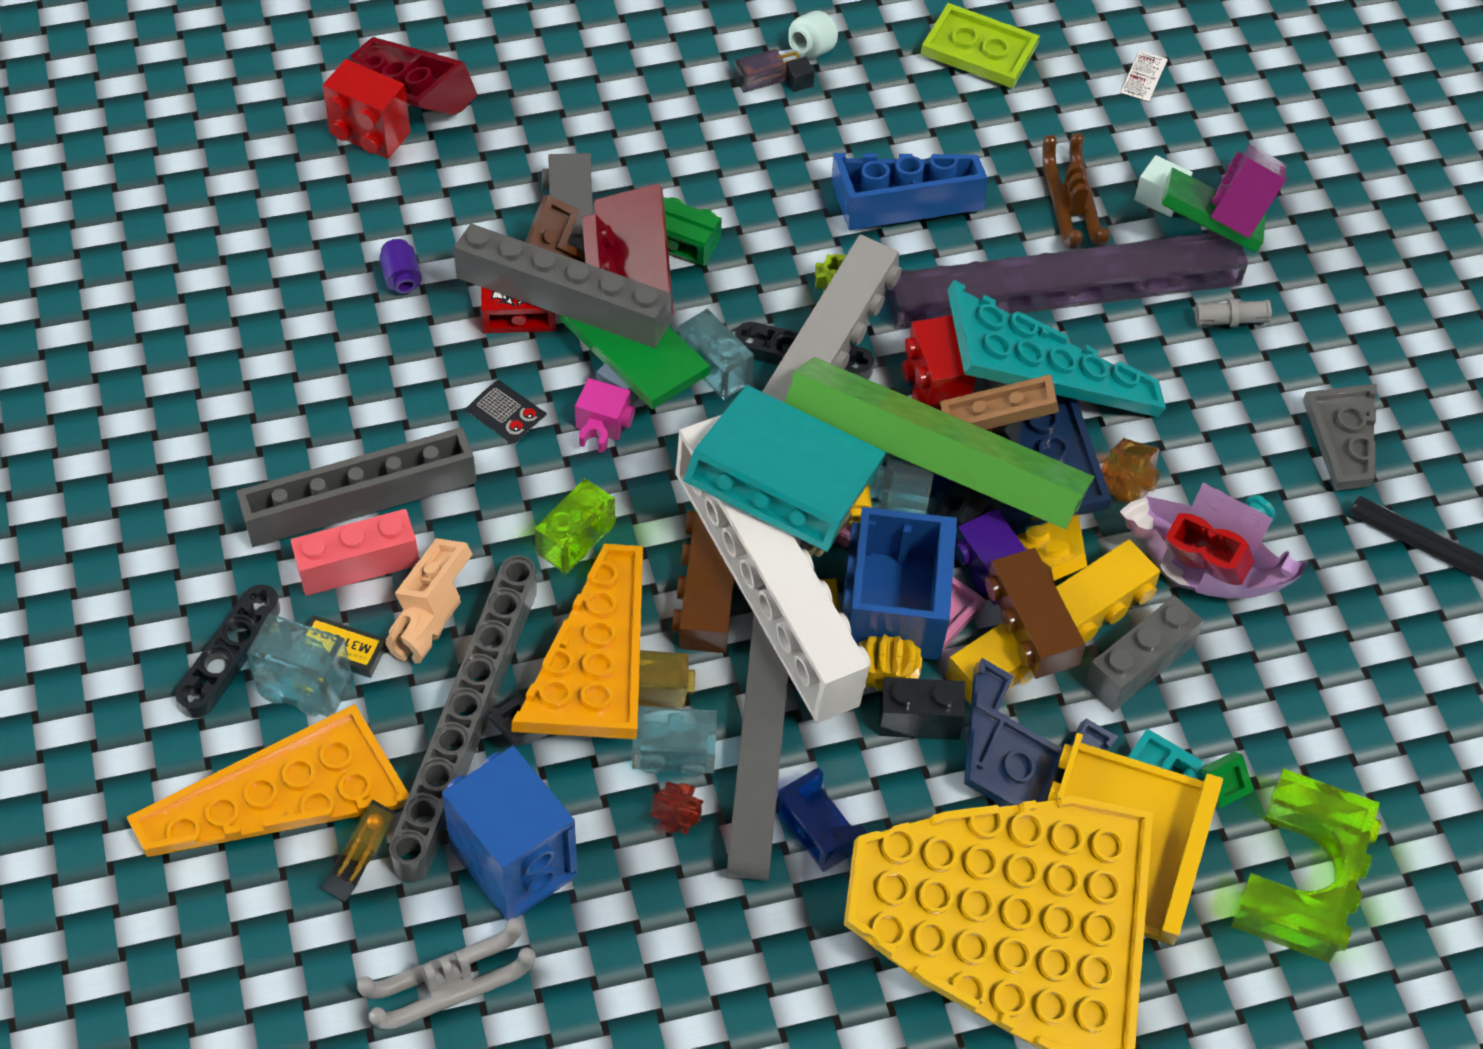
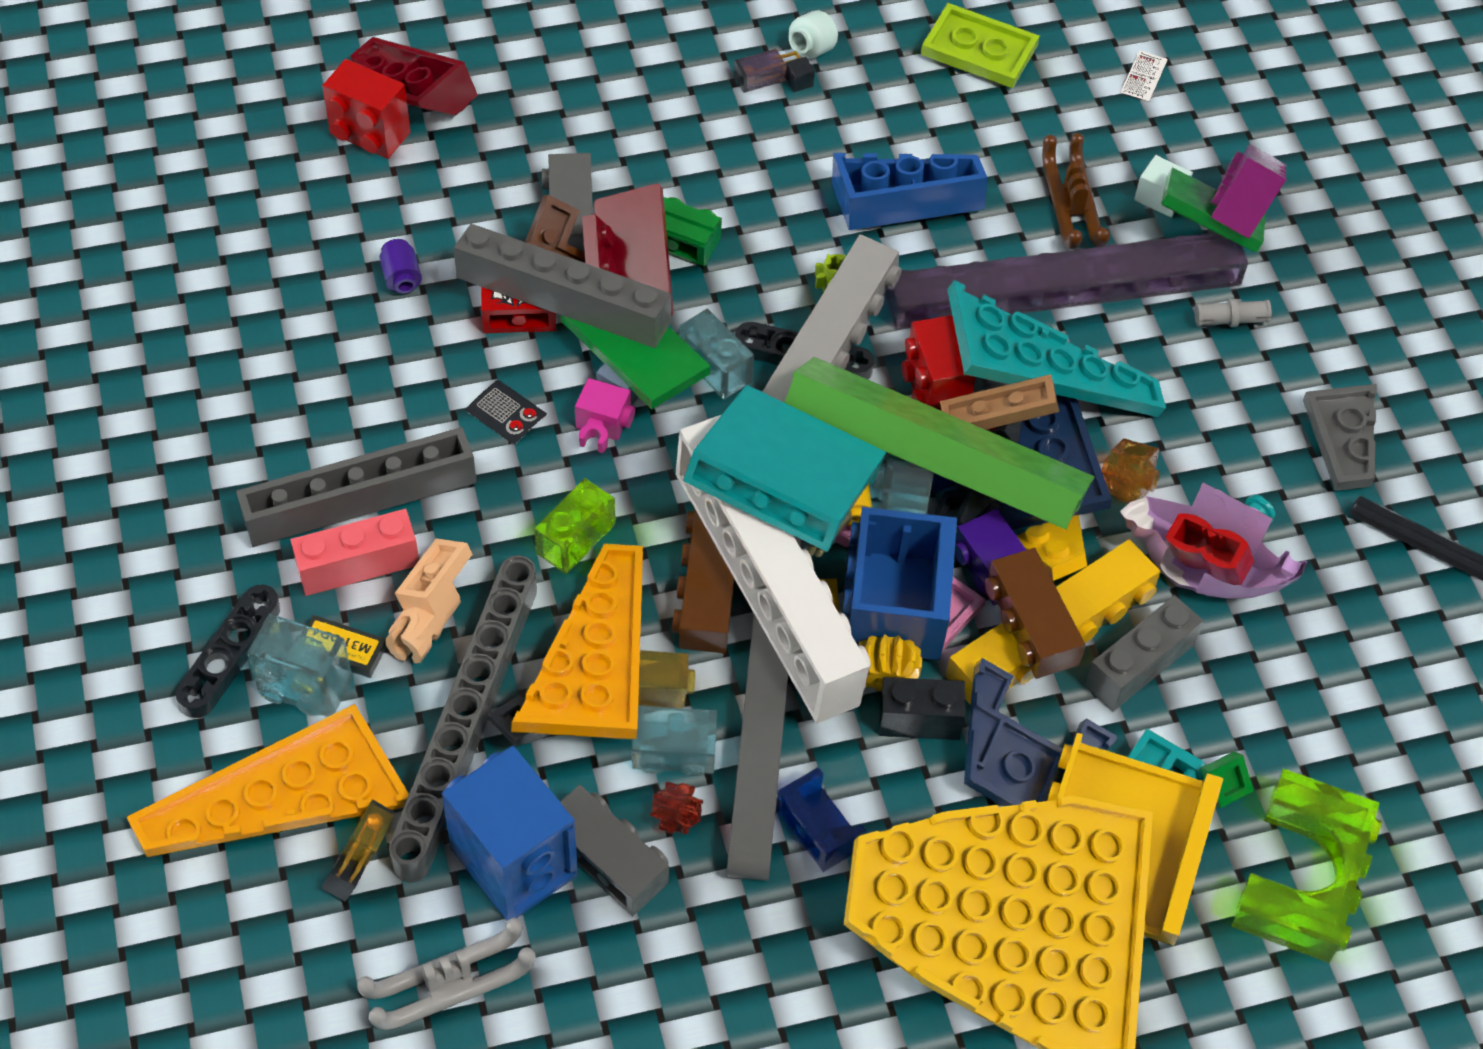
(614, 853): none -> dark grey brick

